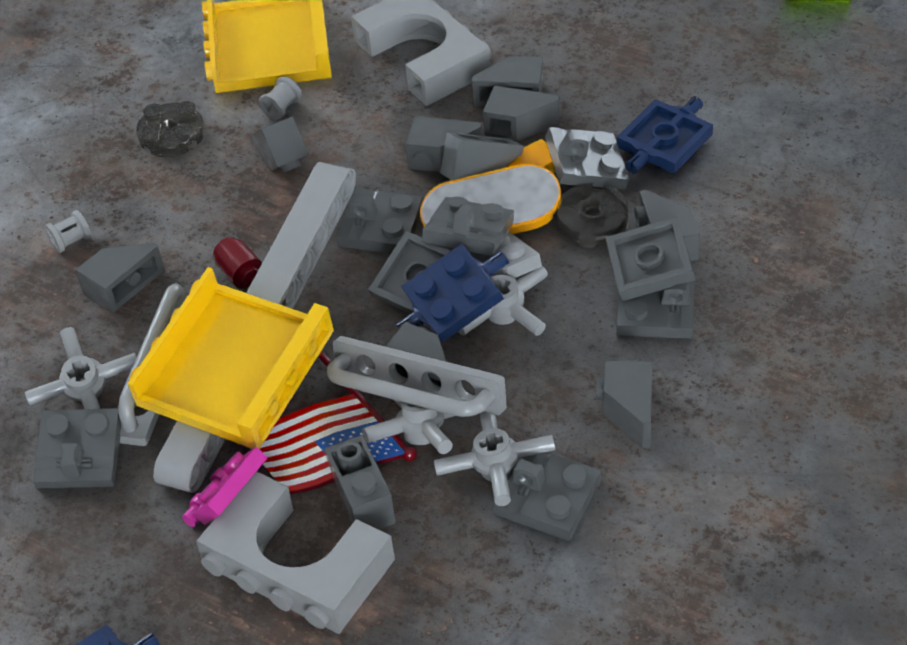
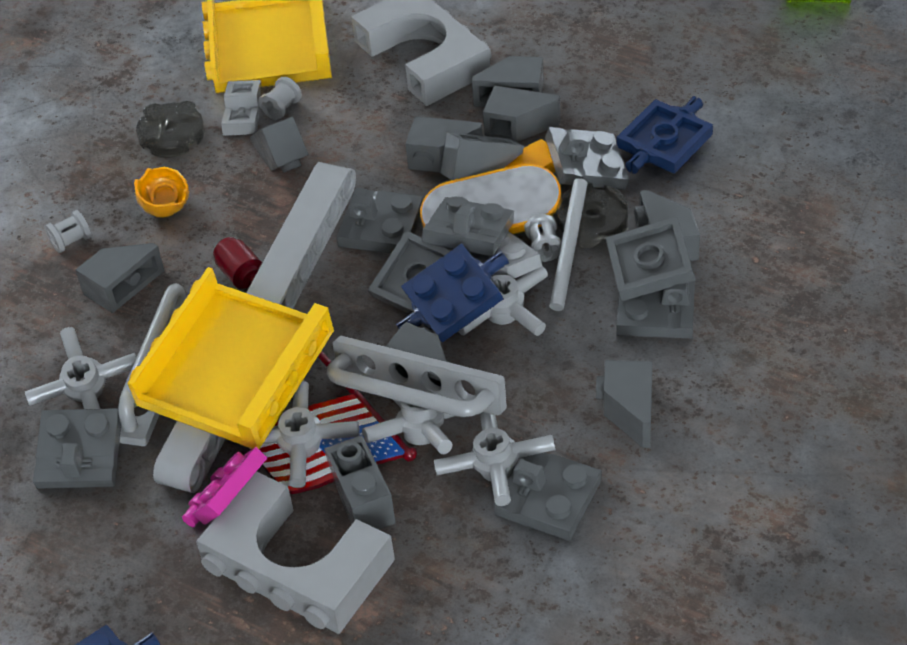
(161, 191): none -> light orange hair
(241, 107): none -> light grey slope
(301, 434): none -> light grey bar
(547, 236): none -> light grey bush
(568, 245): none -> light grey bar

